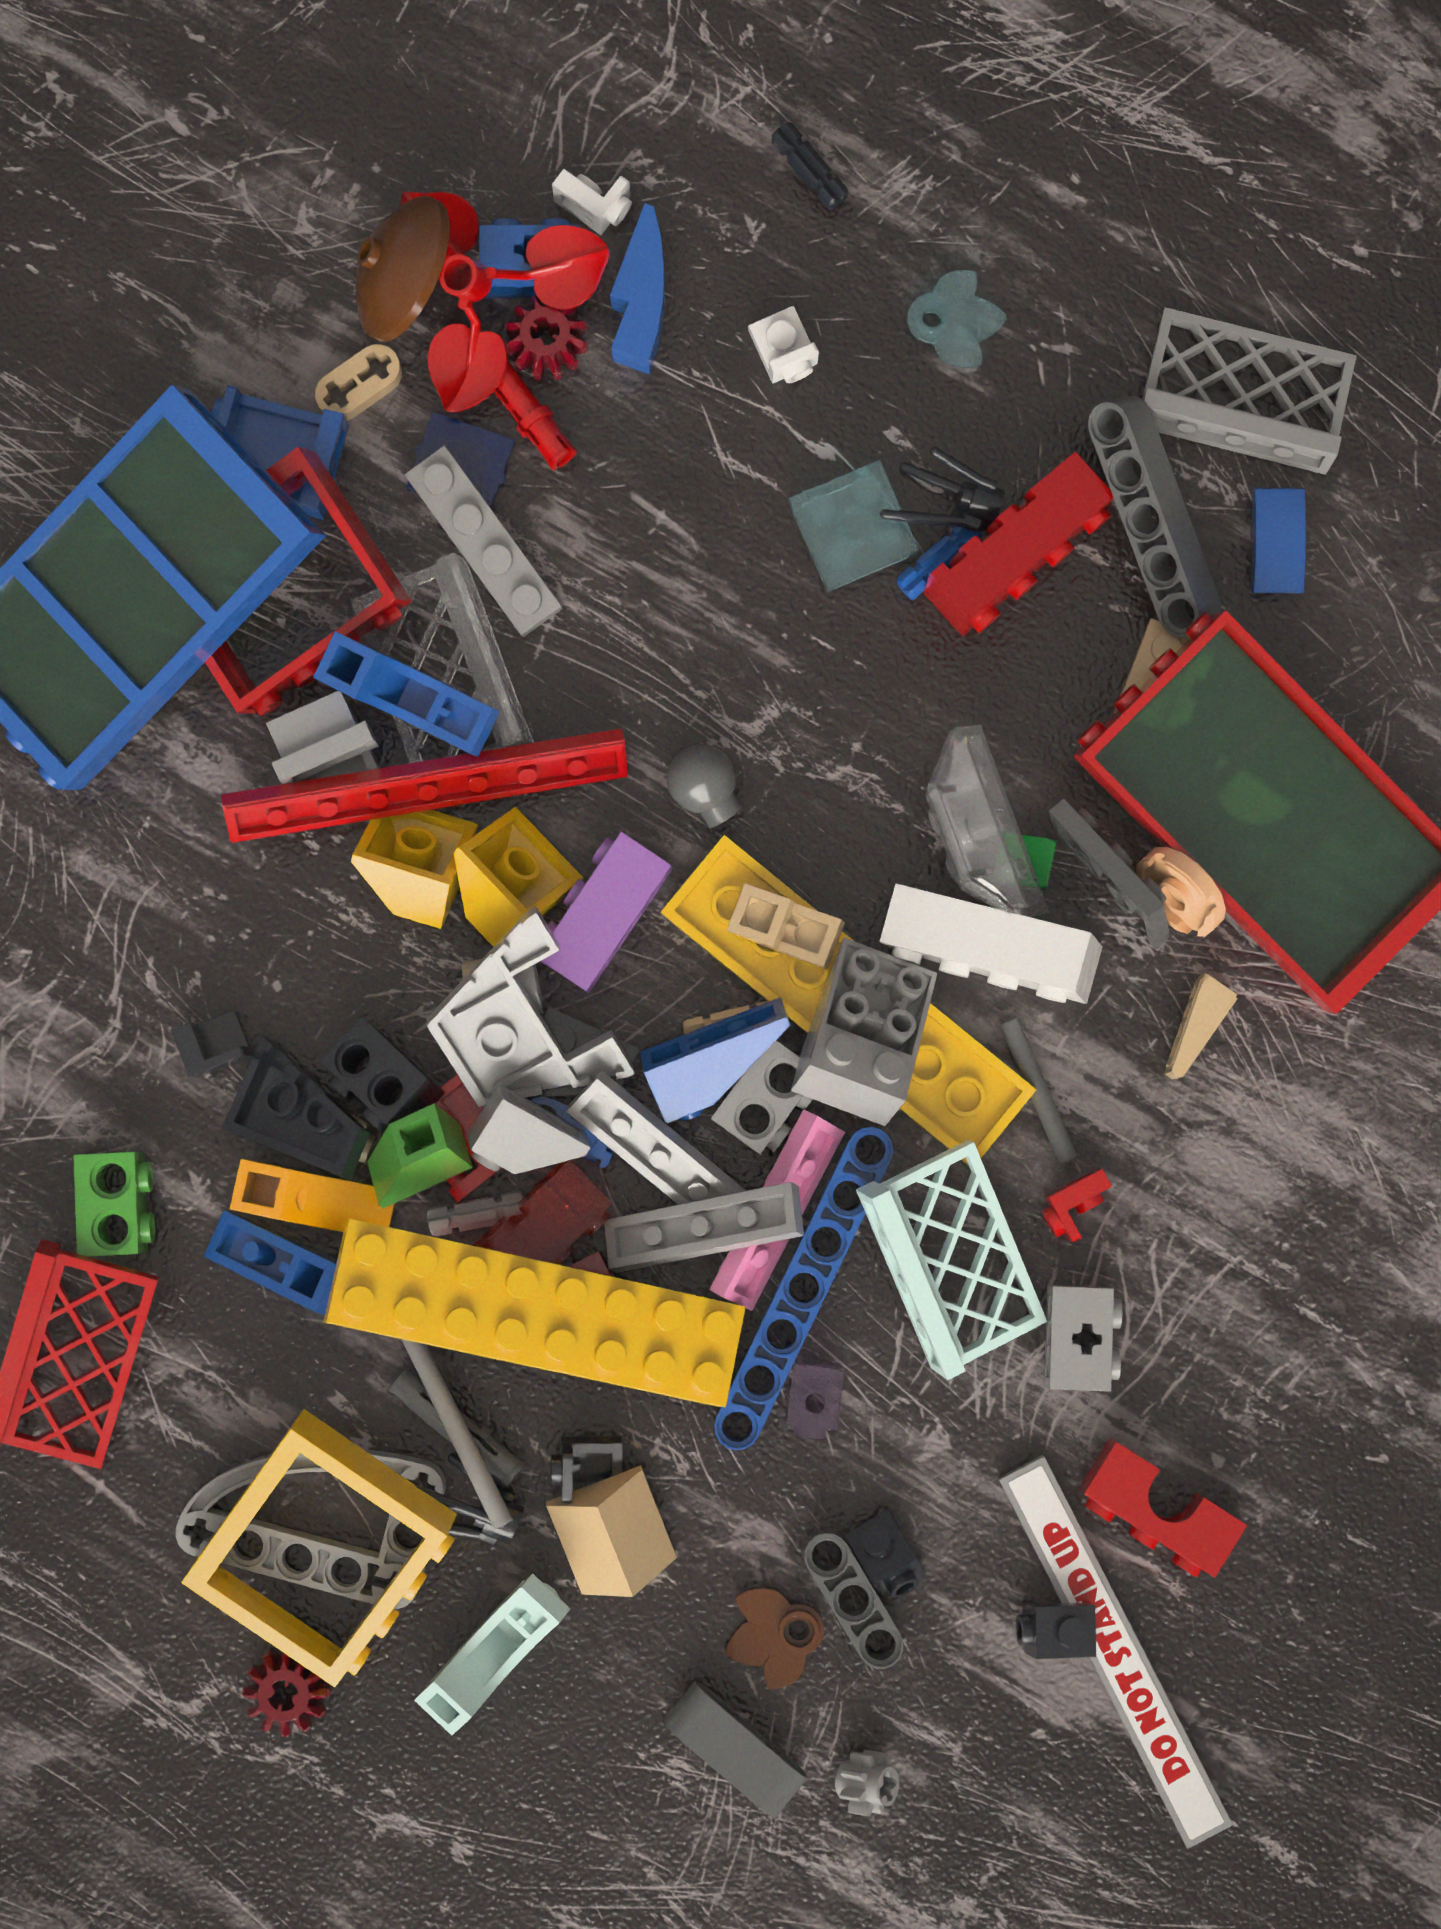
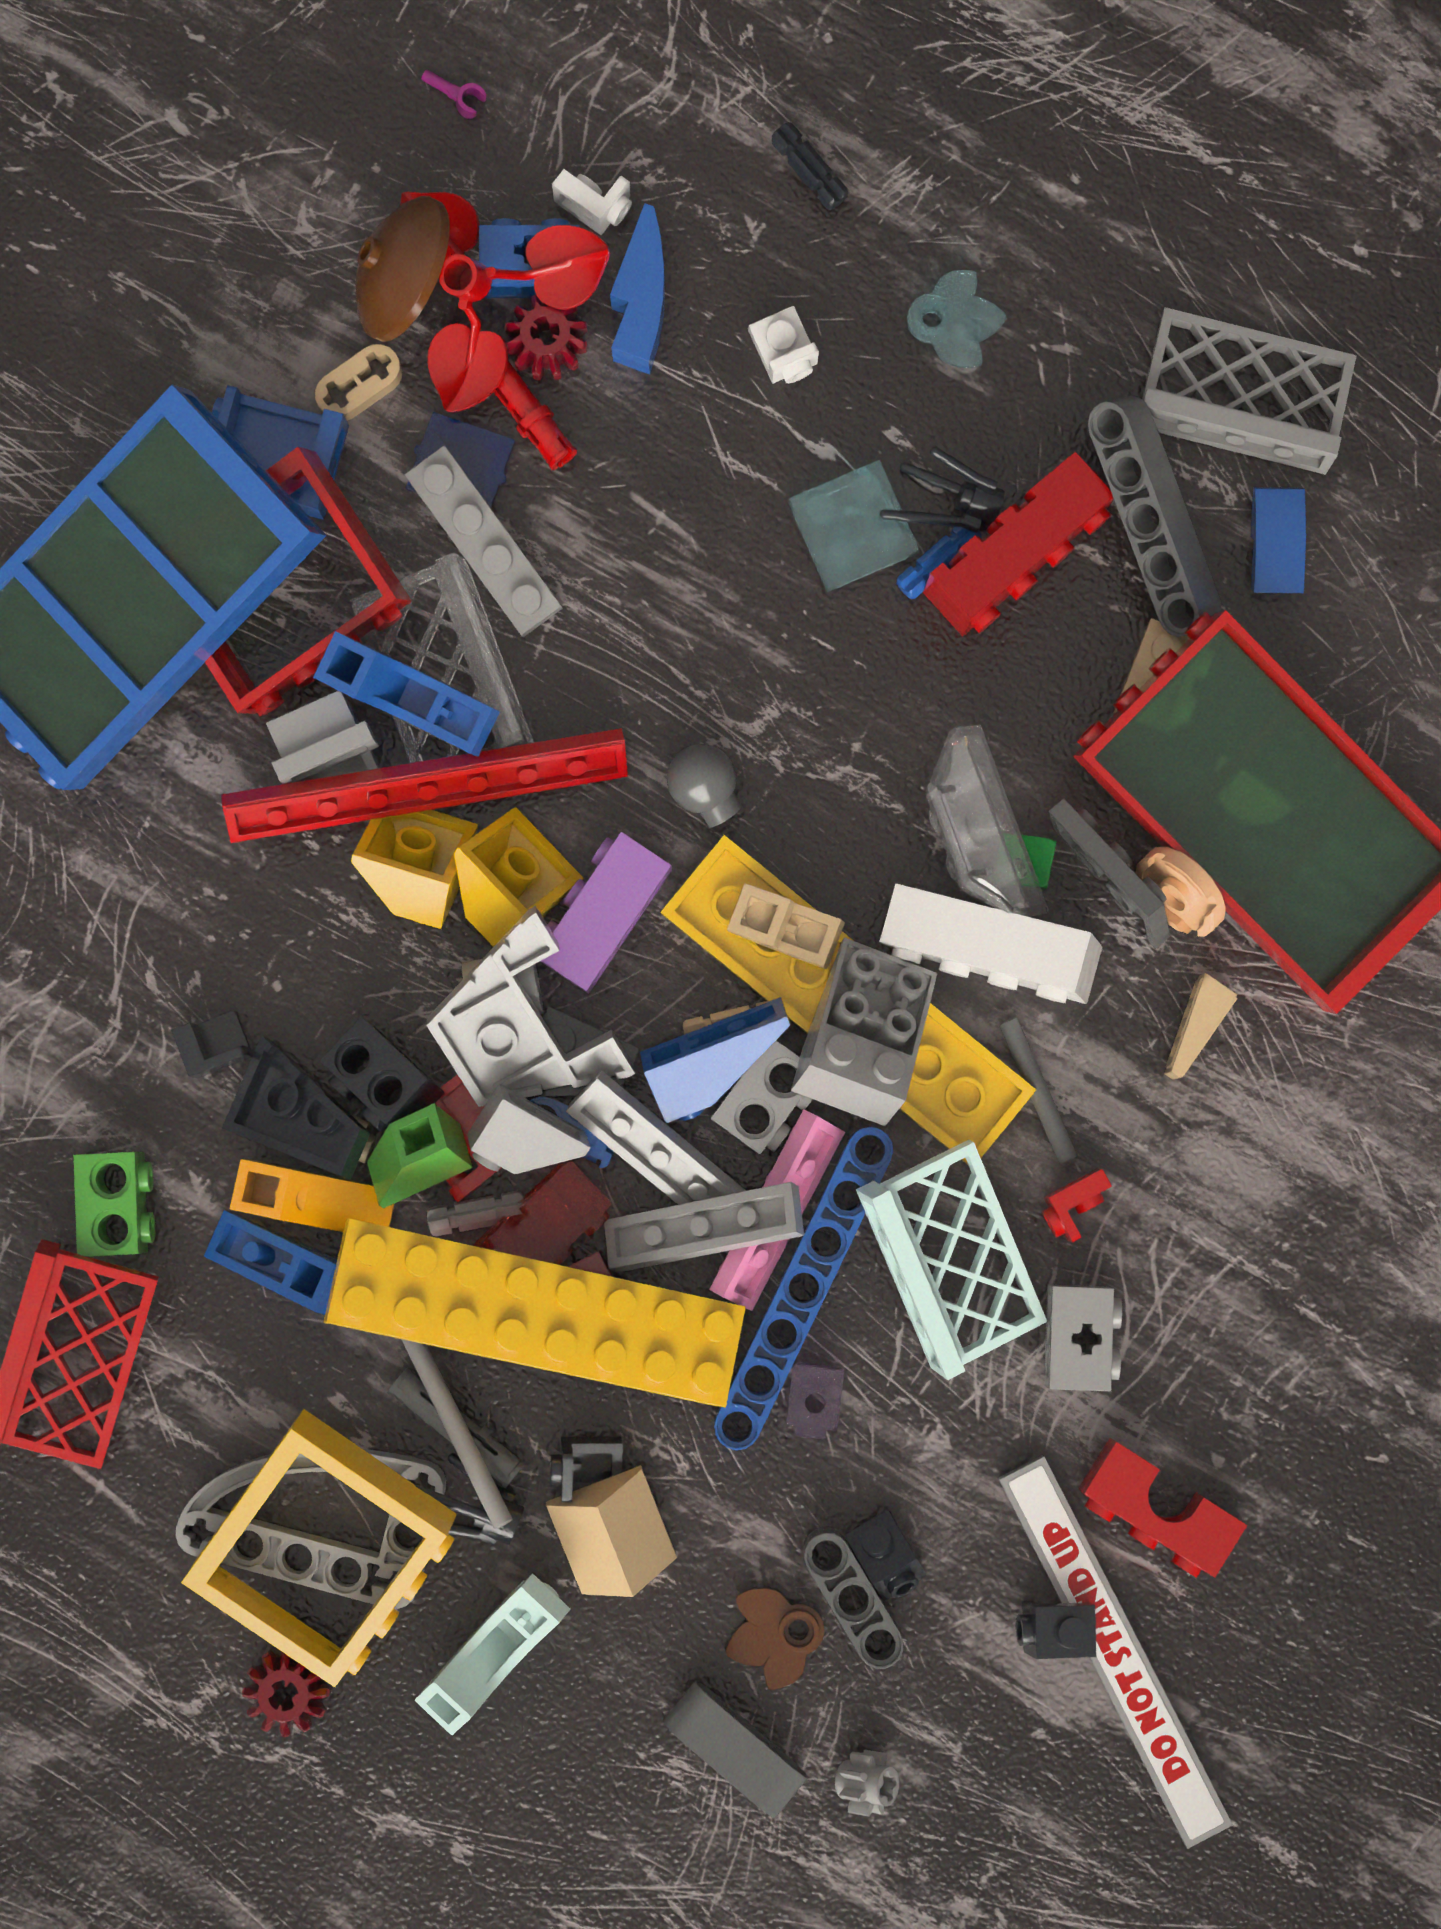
(456, 92): none -> magenta hand

